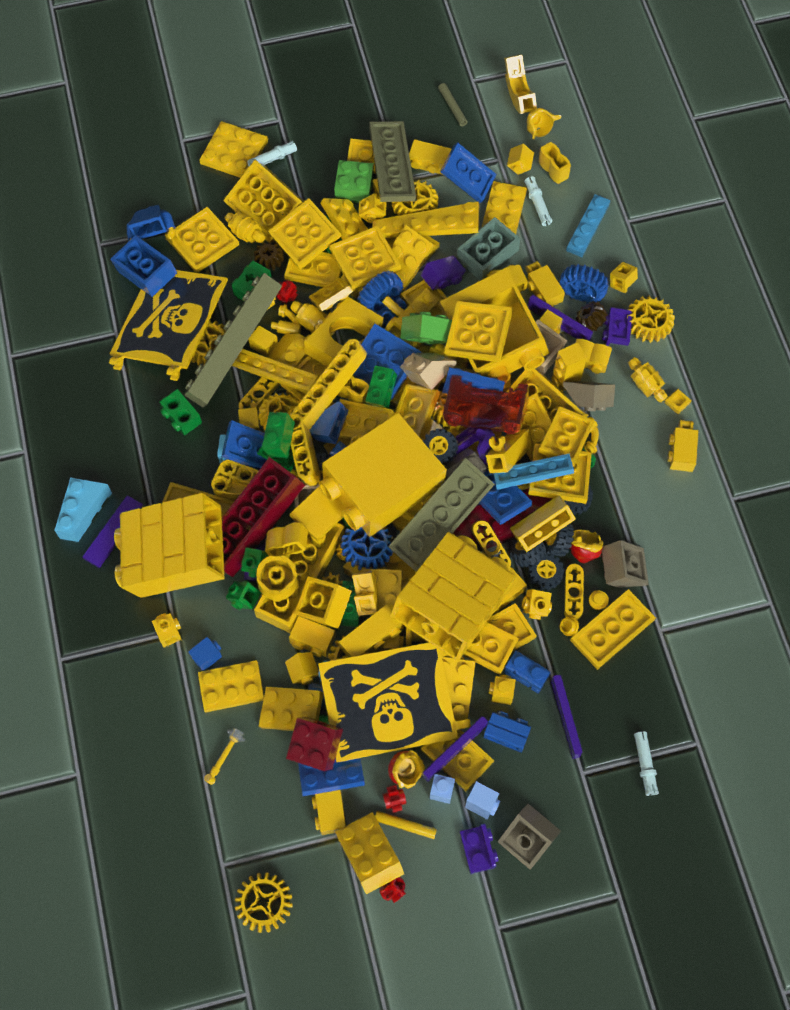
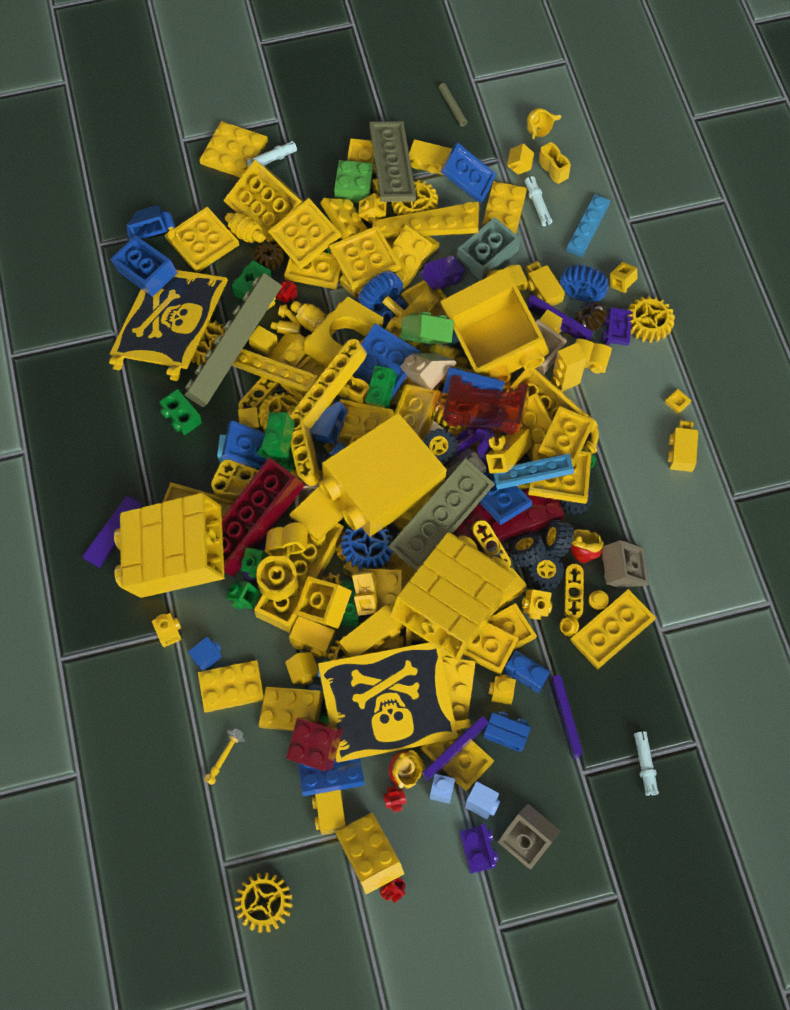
(79, 507): medium azure wedge -> none
(330, 294): yellow plate -> none
(405, 824): yellow piece -> none
(478, 331): yellow plate -> none
(520, 94): yellow arch -> none
(542, 523): yellow brick -> none
(591, 394): dark tan slope -> none
(647, 379): yellow piece -> none

